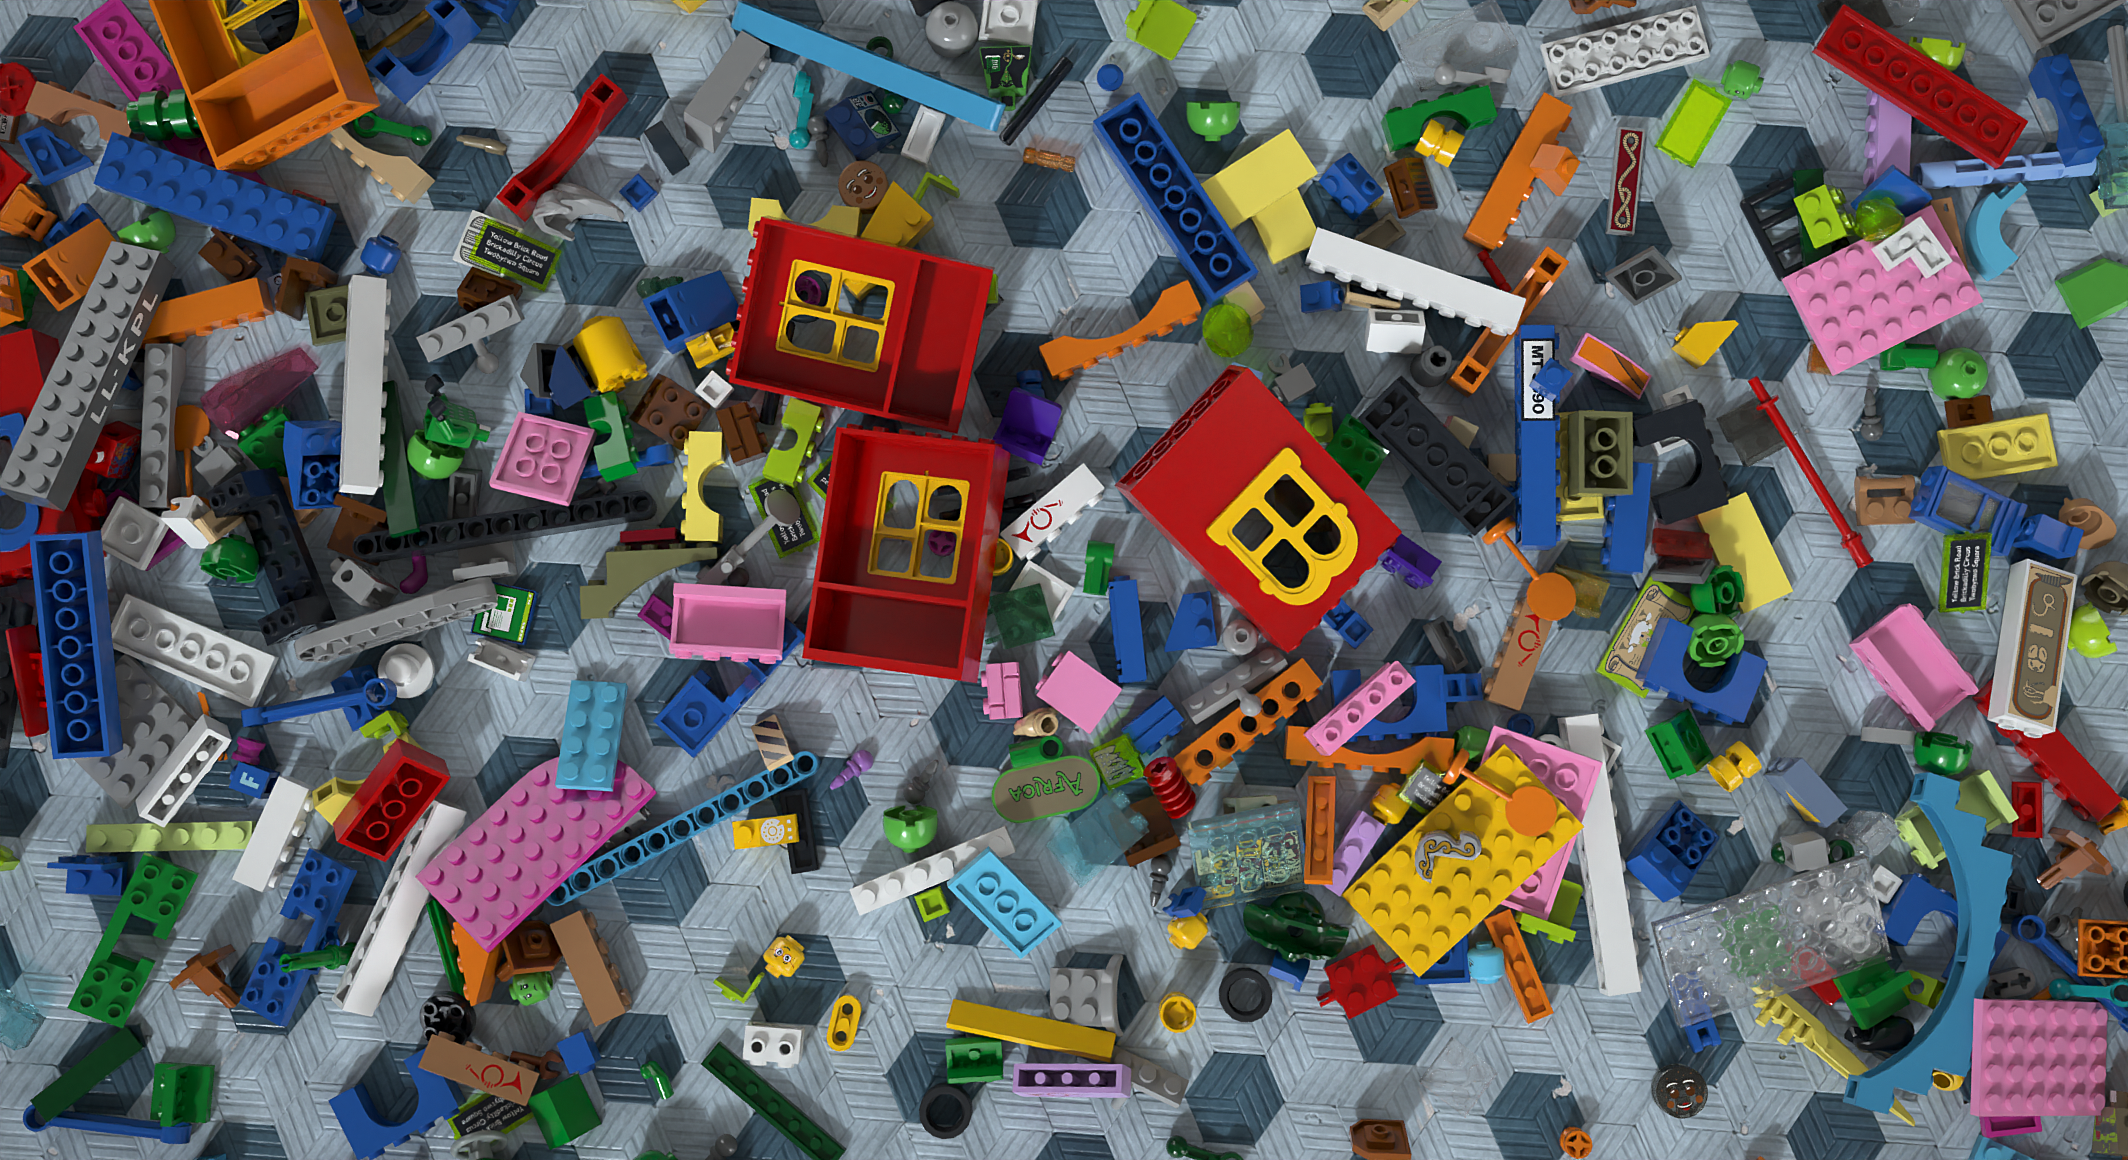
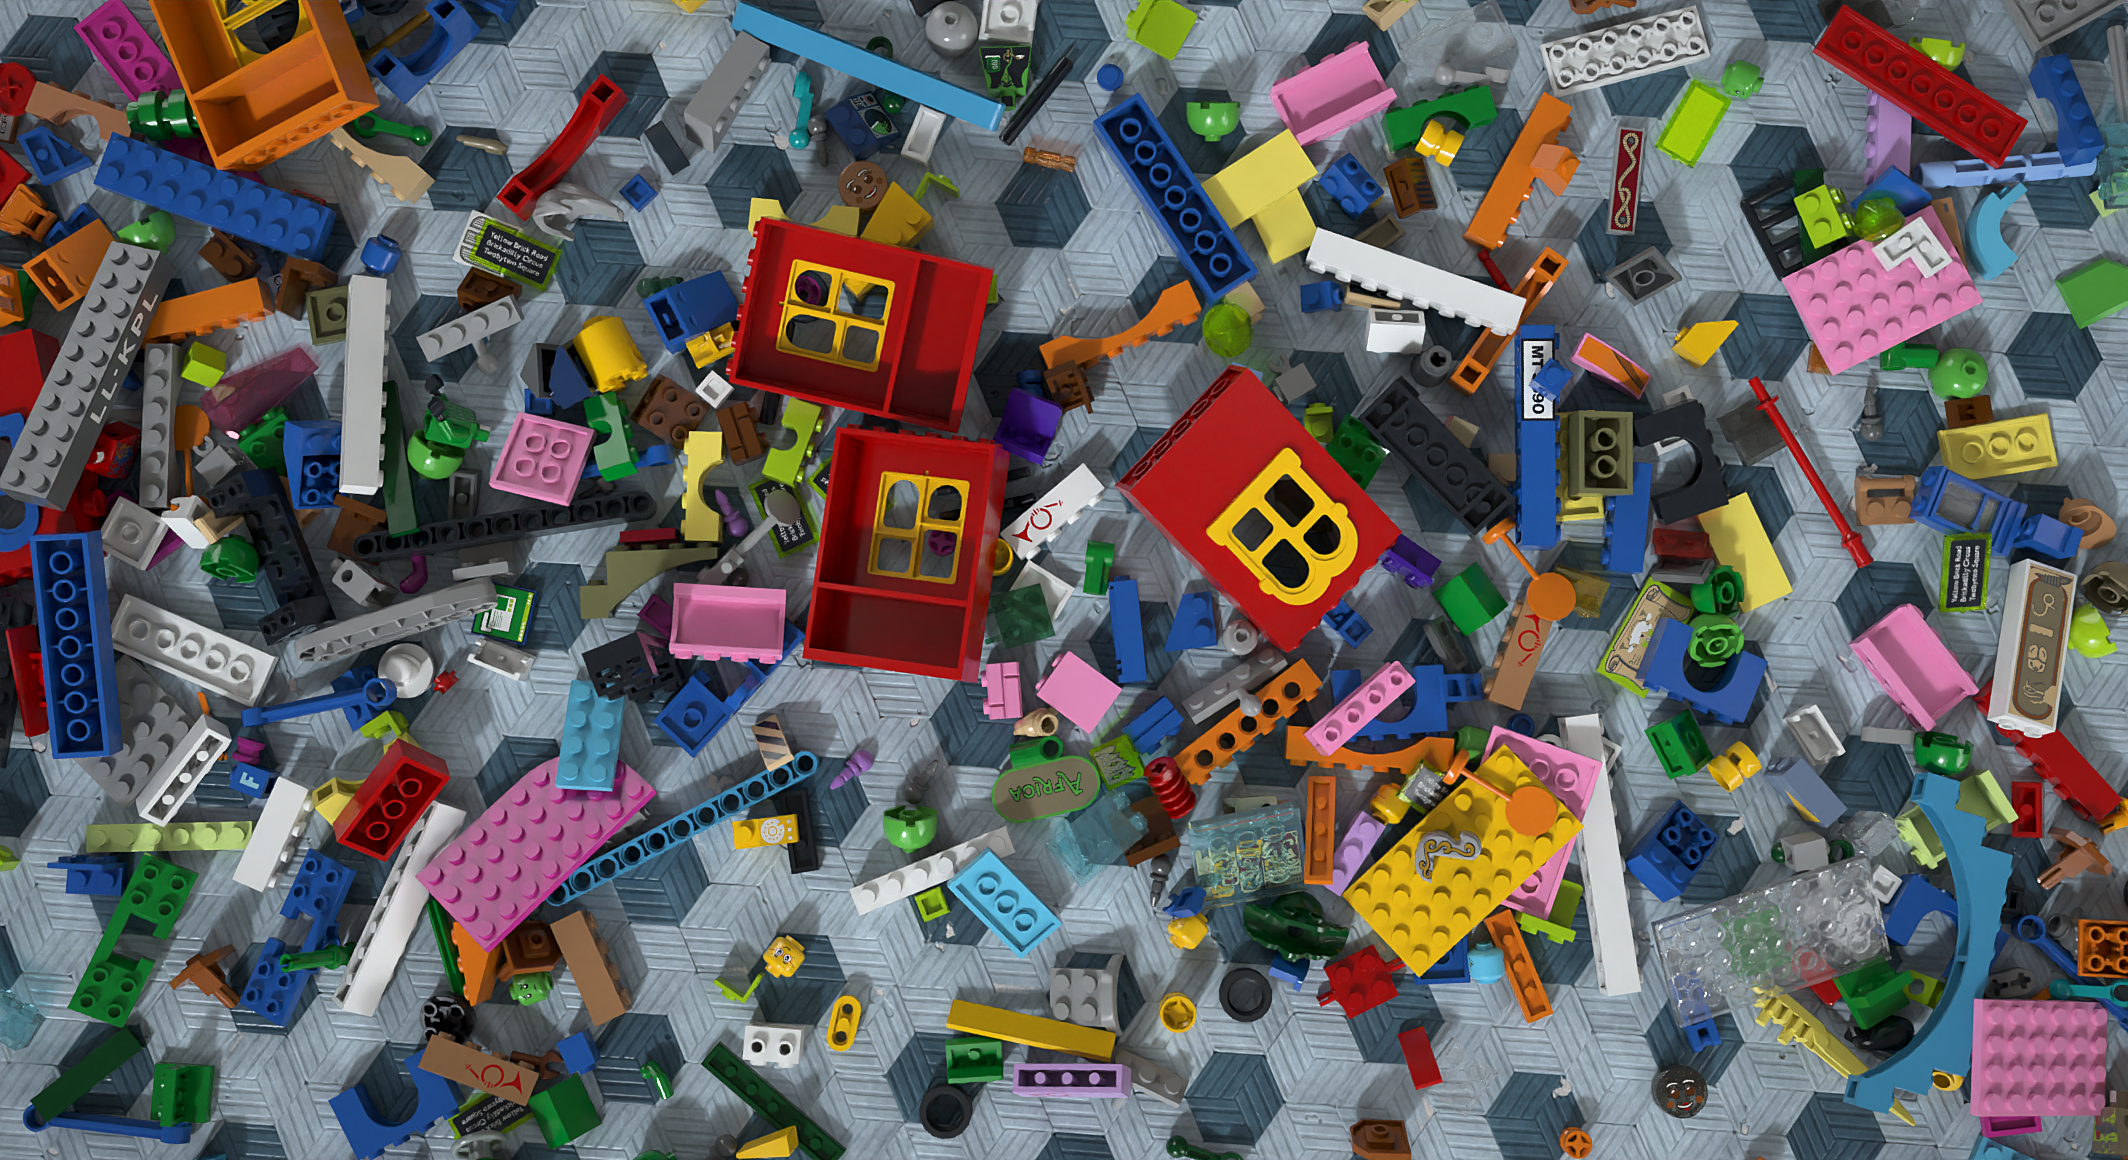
(203, 364): none -> lime panel
(445, 681): none -> red plate
(637, 661): none -> black plate
(736, 525): none -> medium lavender bar
(776, 1144): none -> yellow slope
(1068, 386): none -> reddish brown bracket
(1331, 95): none -> bright pink panel
(1419, 1058): none -> red slope
(1470, 599): none -> green slope
(1813, 734): none -> white hinge

